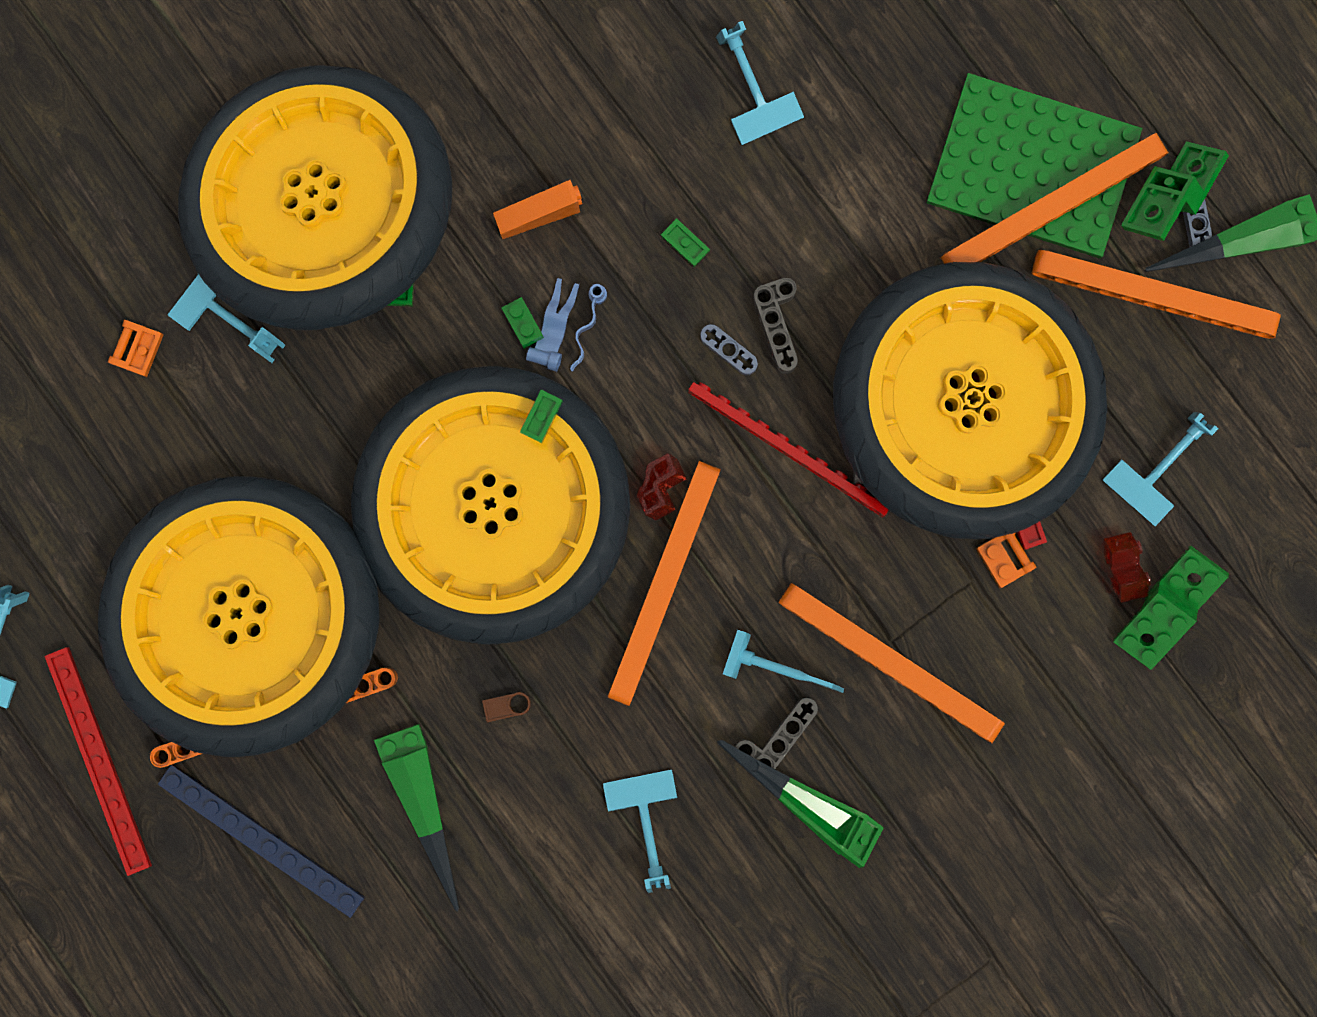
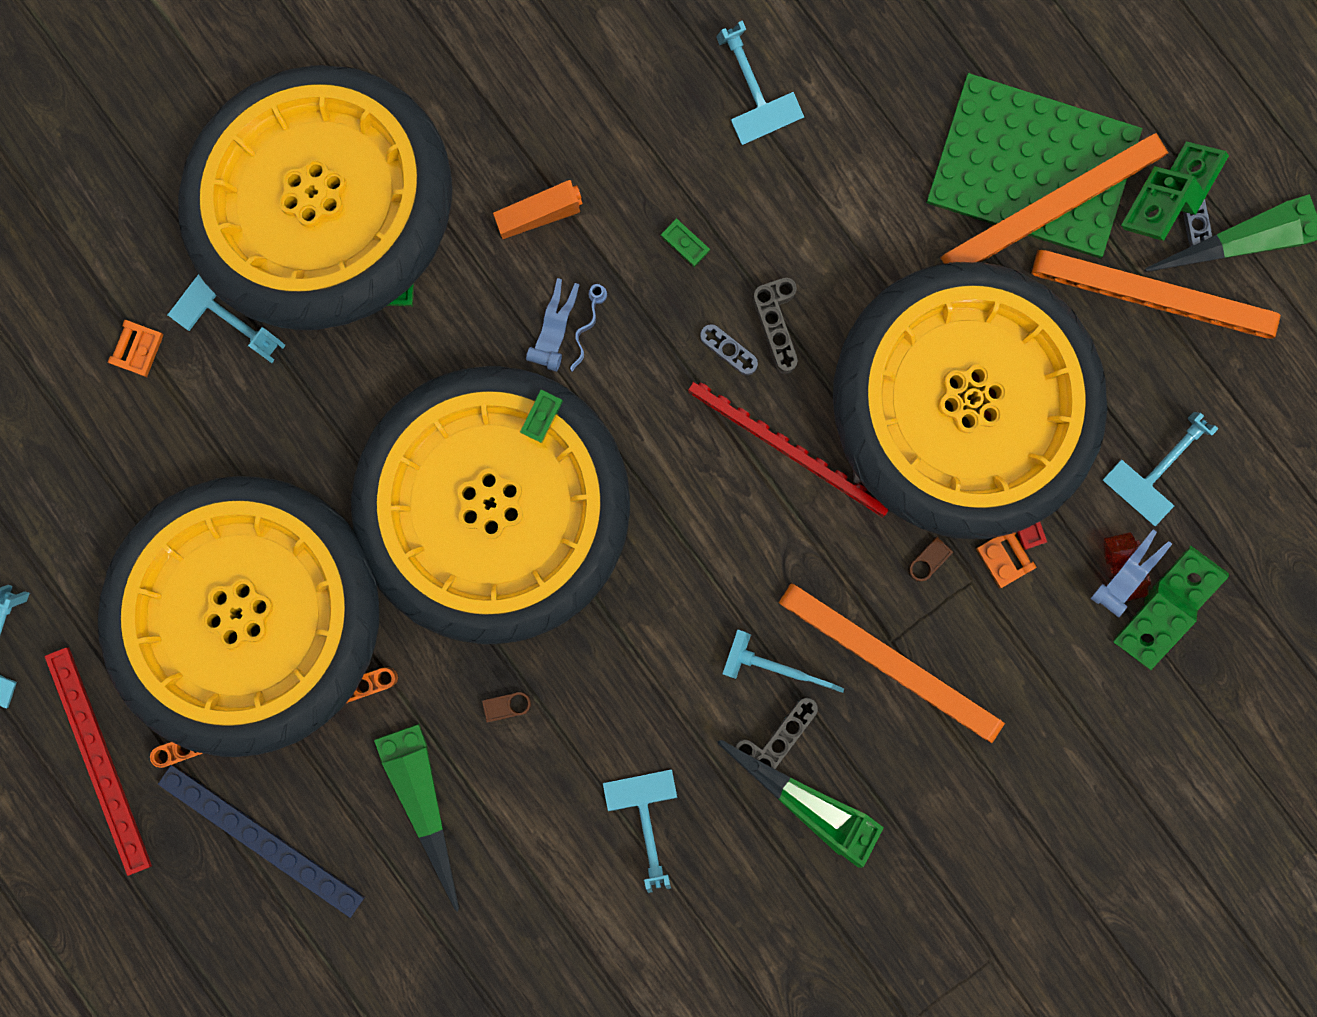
(522, 322): green plate -> none
(660, 476): clear red brick -> none
(664, 583): orange beam -> none
(933, 555): none -> reddish brown piece
(1128, 578): none -> medium blue flag

